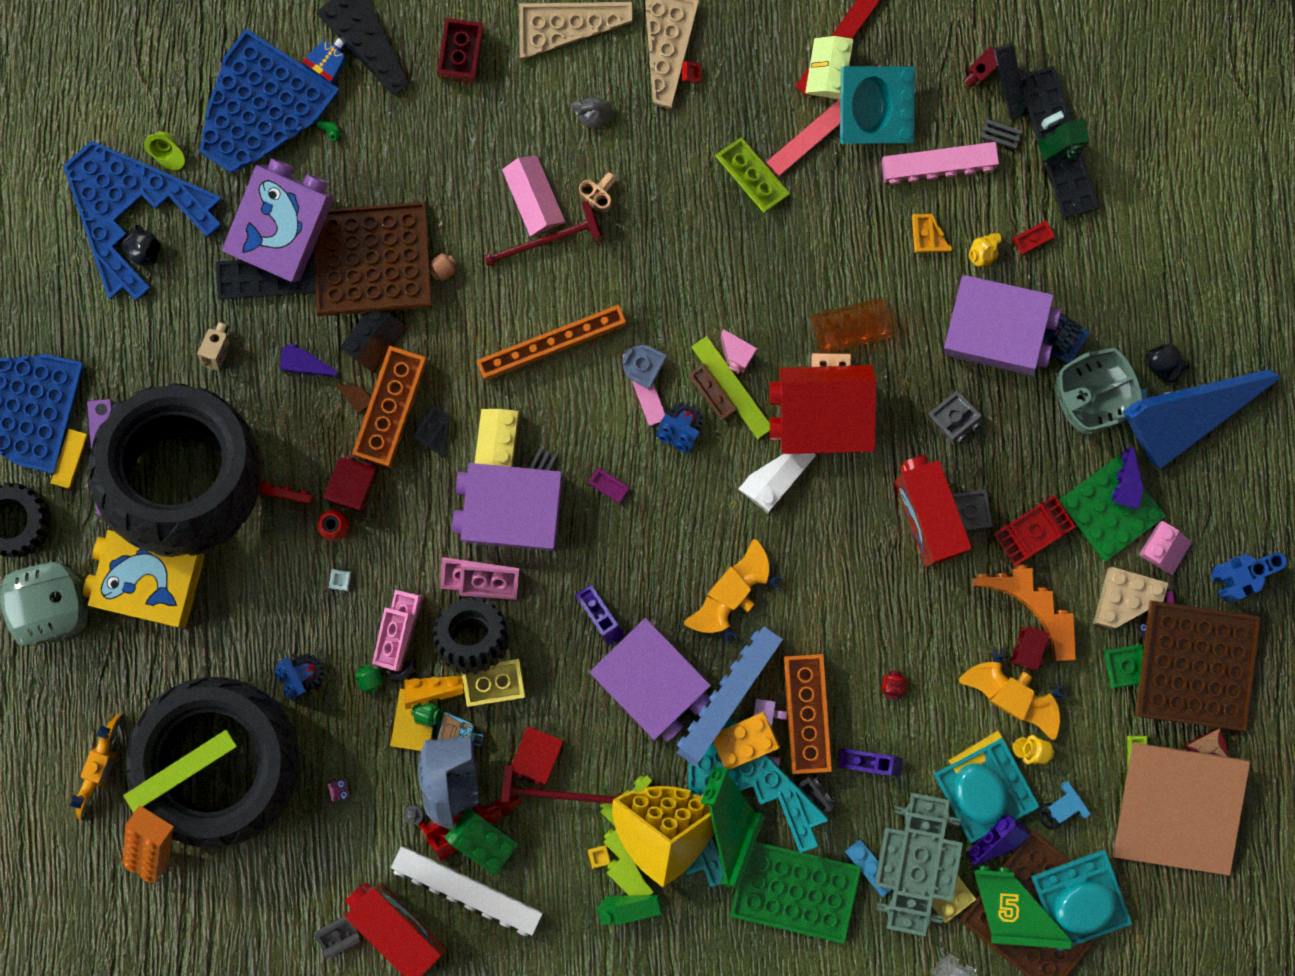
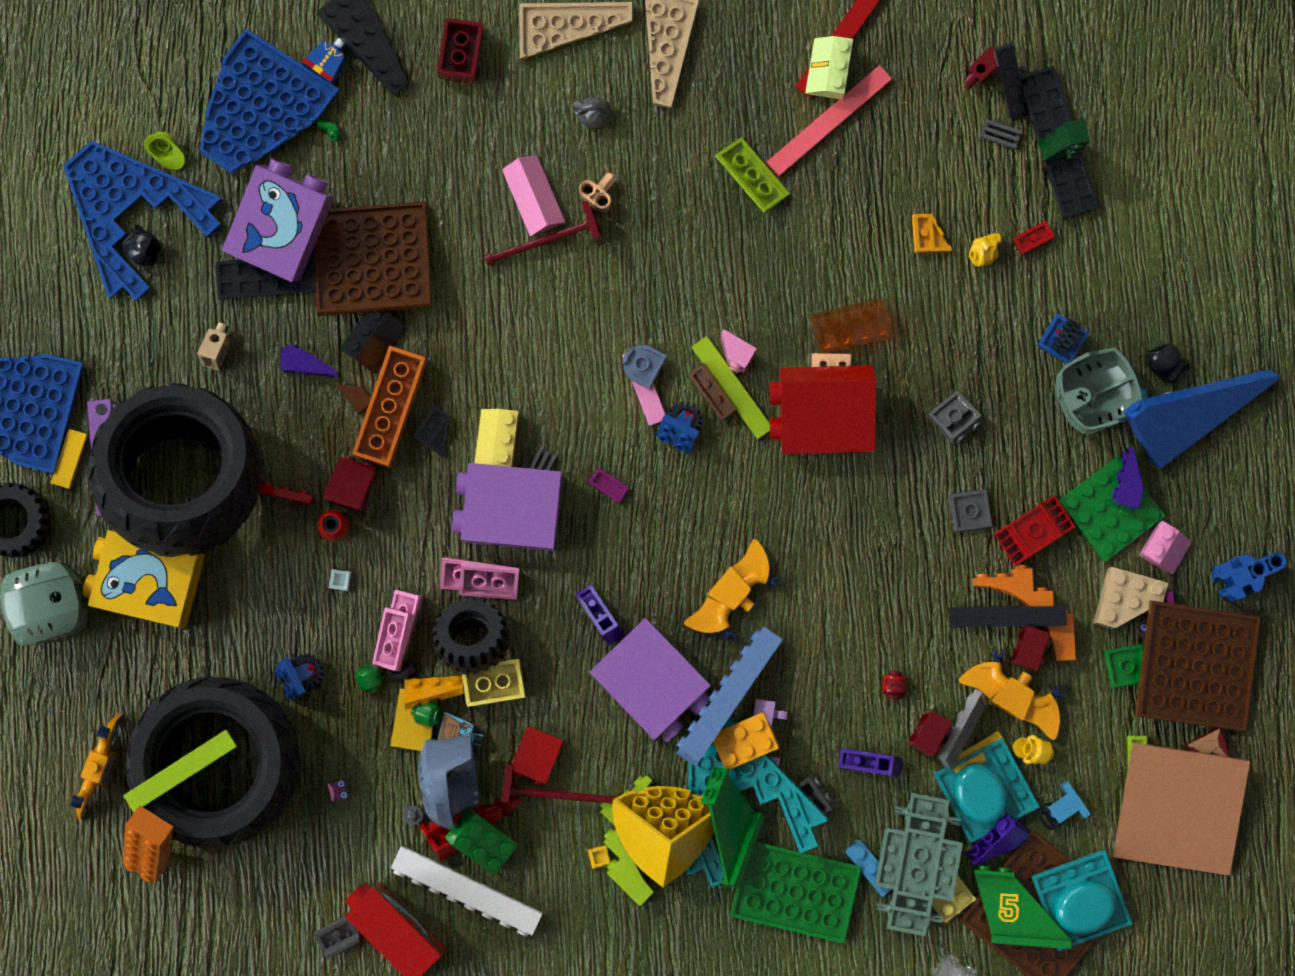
(442, 267): nougat head -> none
(551, 343): orange brick -> none
(625, 909): green slope -> none
(691, 72): red plate -> none
(774, 479): white wedge -> none
(807, 714): orange brick -> none
(877, 104): teal piece -> none
(929, 733): none -> dark red brick
(931, 511): red brick -> none
(939, 163): bright pink brick -> none
(961, 732): none -> light grey plate
(1001, 325): medium lavender brick -> none
(1007, 616): none -> black tile
(1052, 120): light aqua tile -> none

